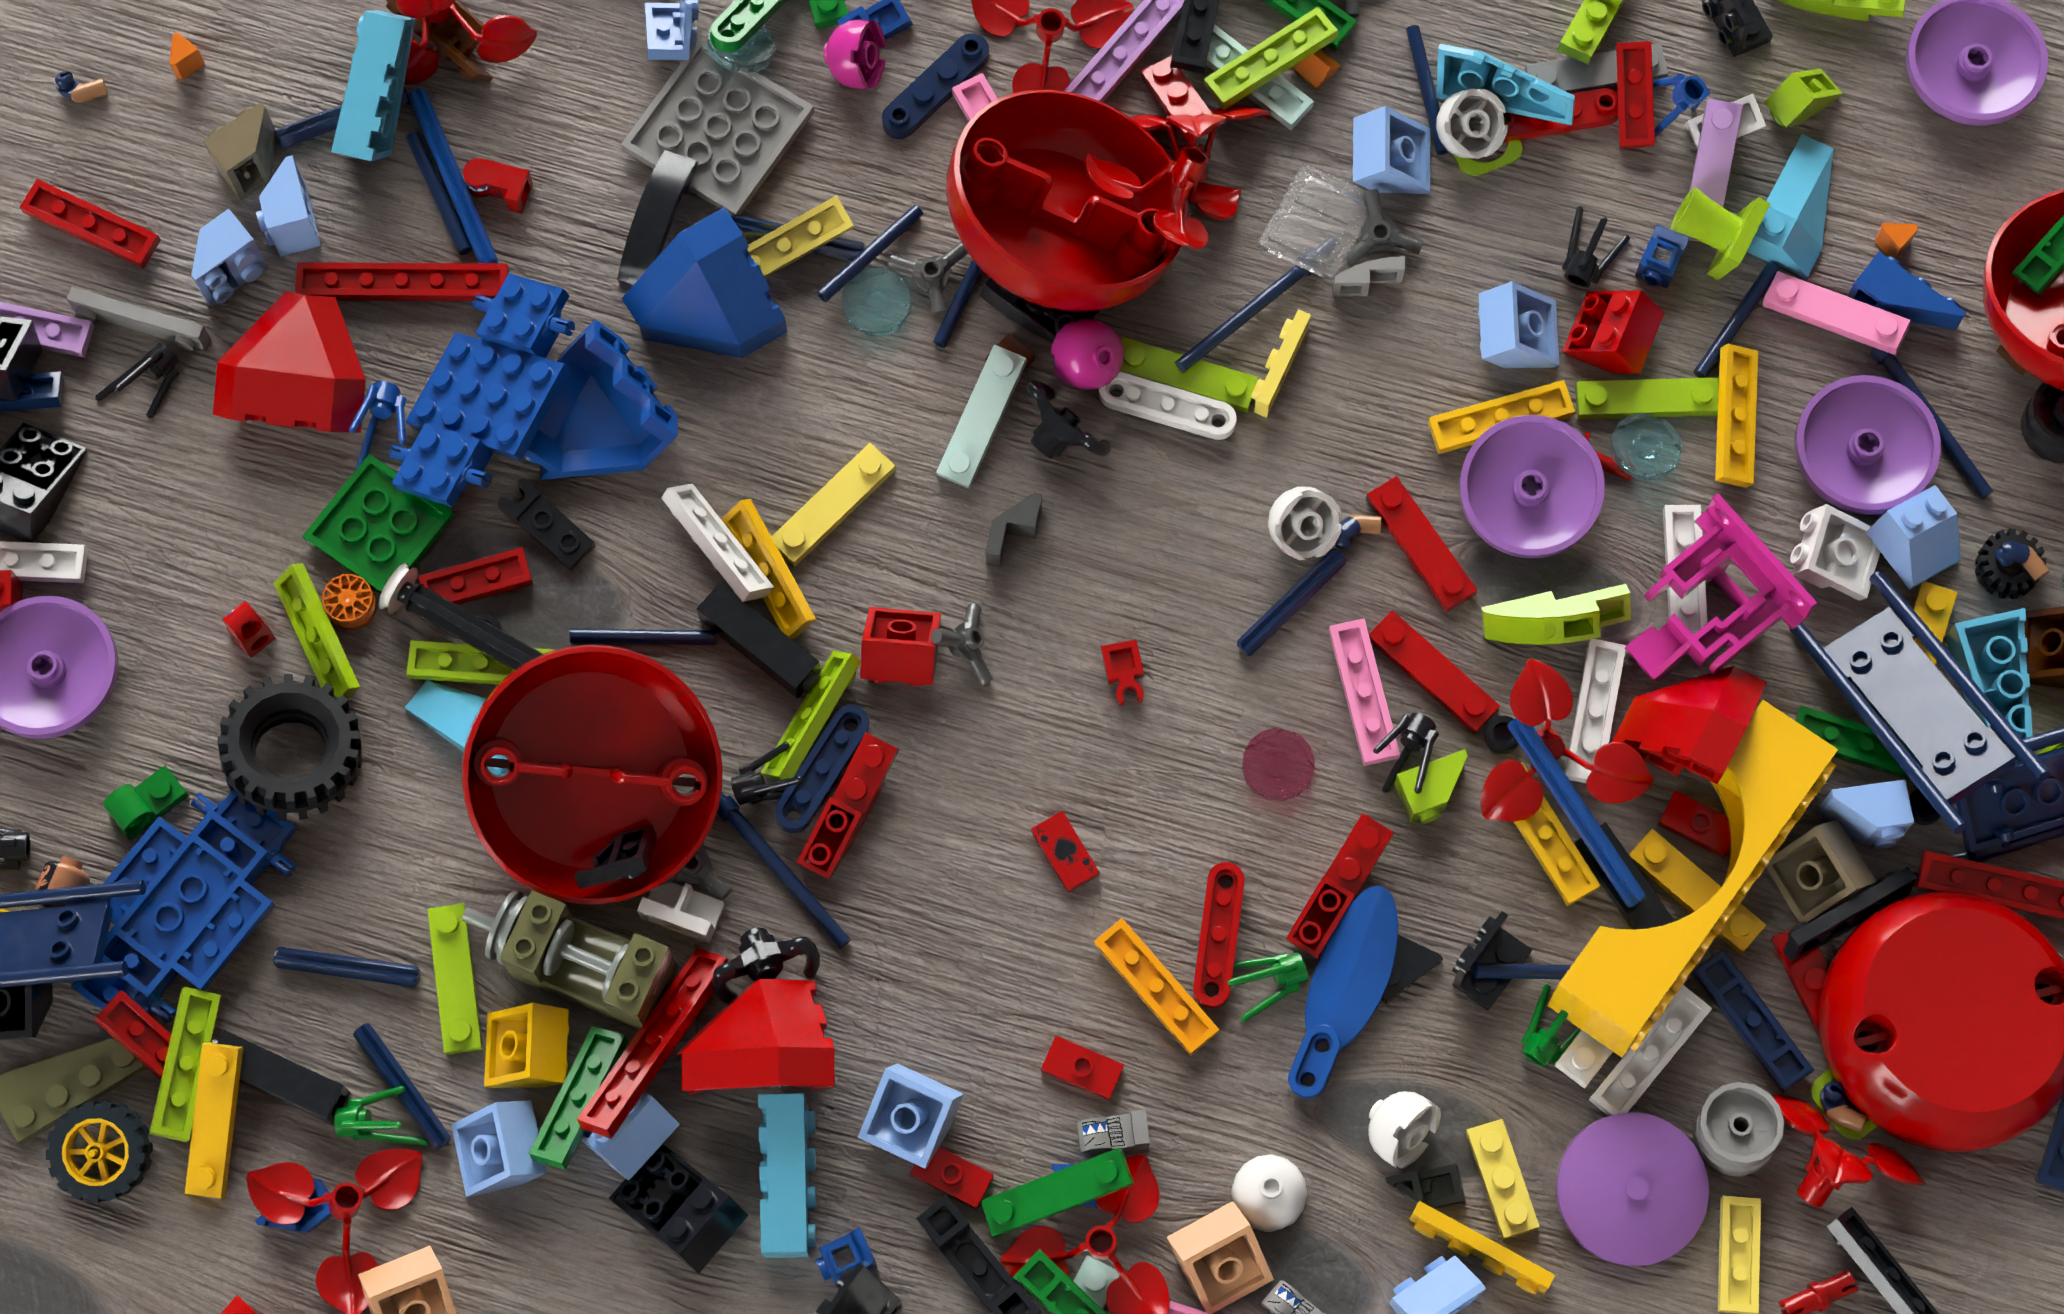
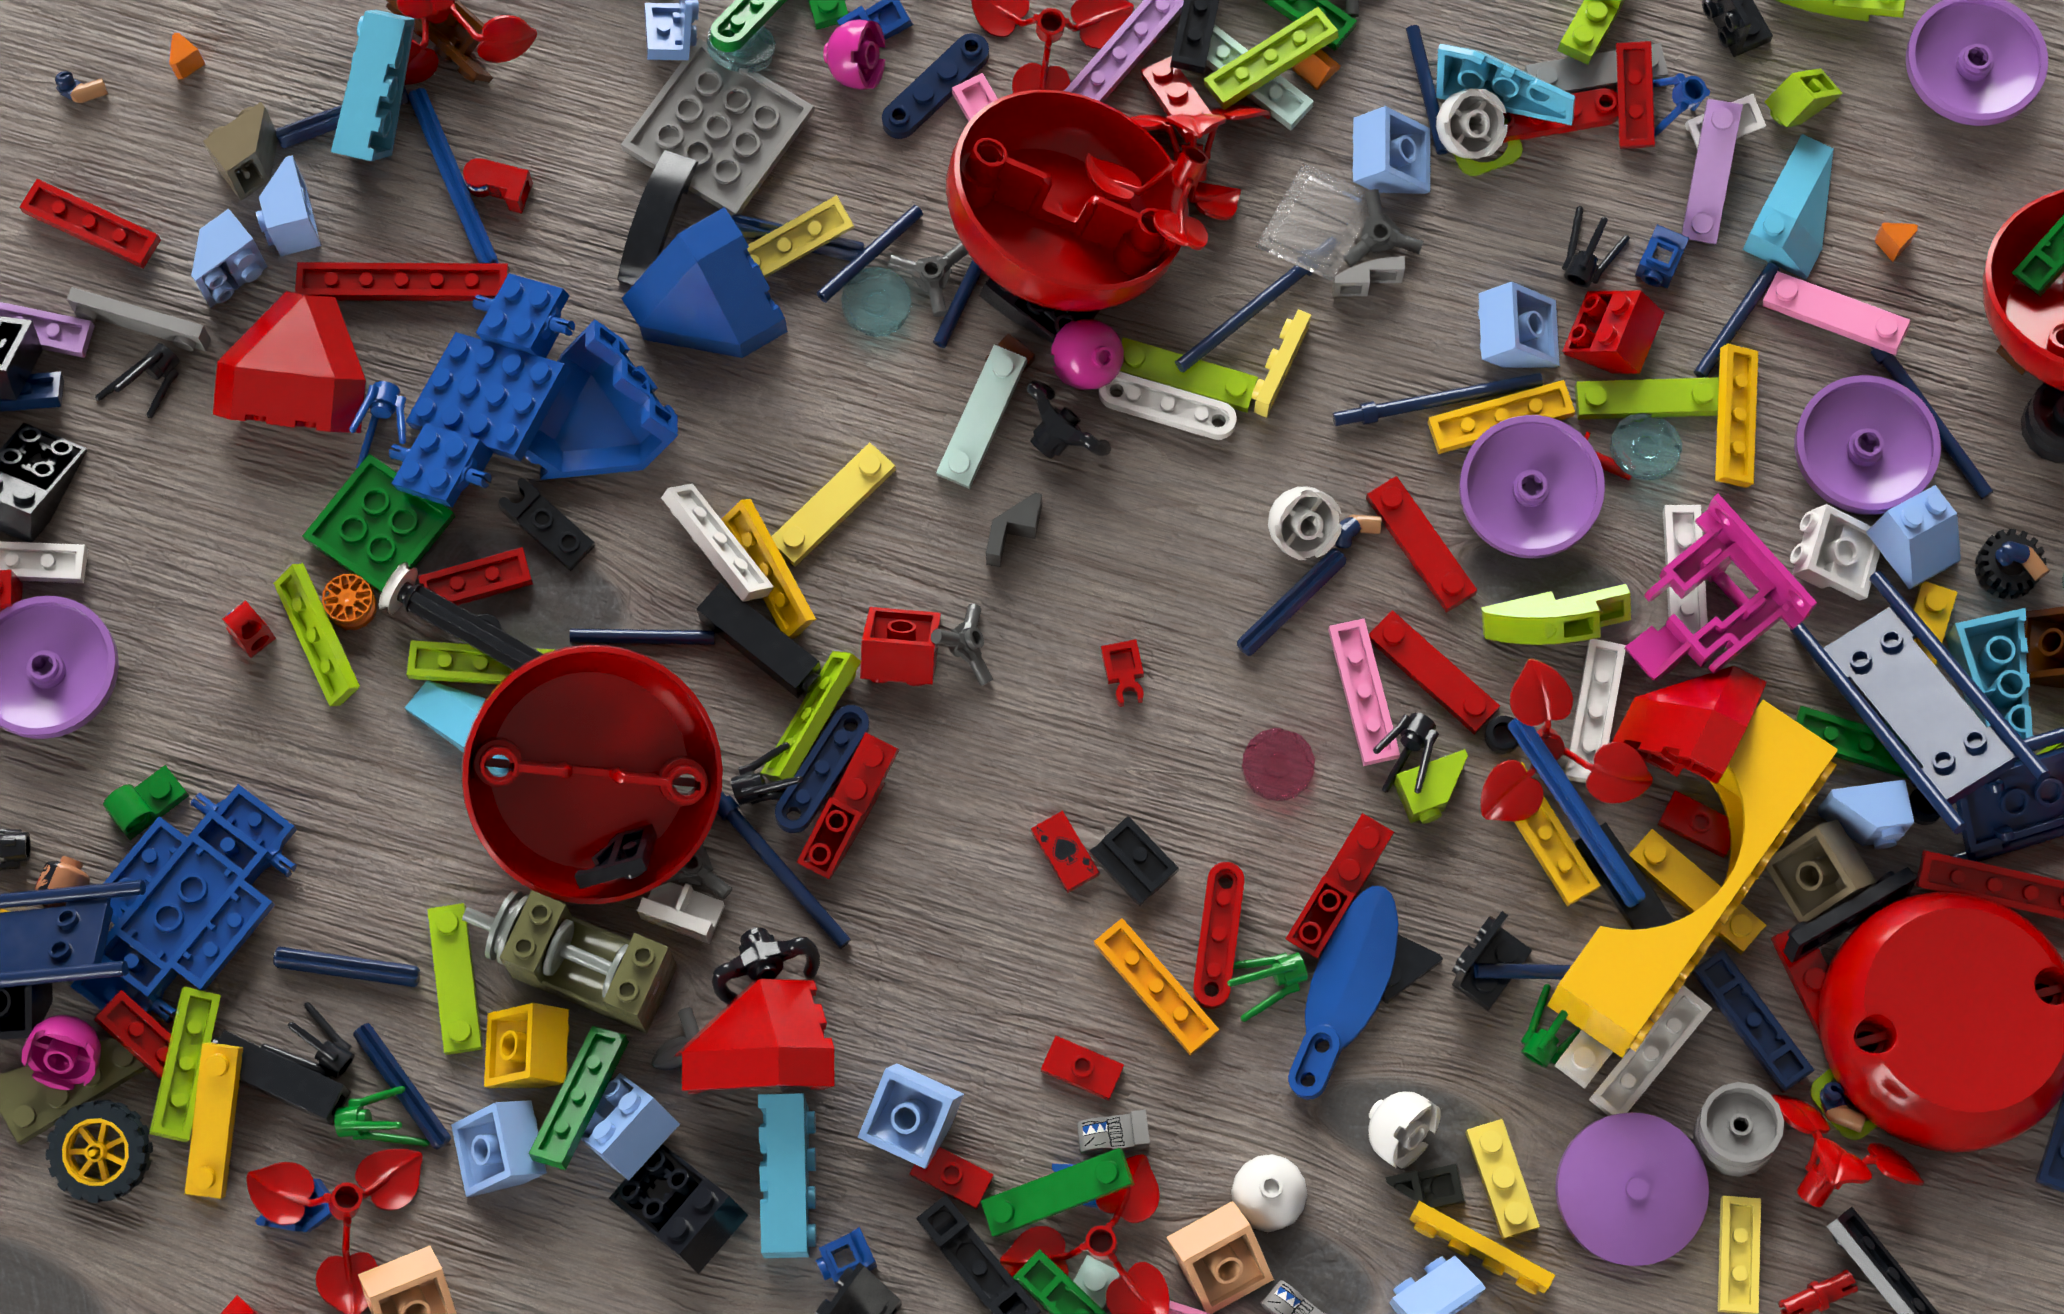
(62, 1052): none -> dark pink cylinder
(290, 704): black tyre -> none
(332, 1057): none -> black plant
(438, 193): dark blue bar -> none
(651, 1045): red plate -> none
(1133, 861): none -> black plate
(1370, 412): none -> dark blue bar
(1719, 228): lime plant -> none
(1901, 293): blue slope -> none

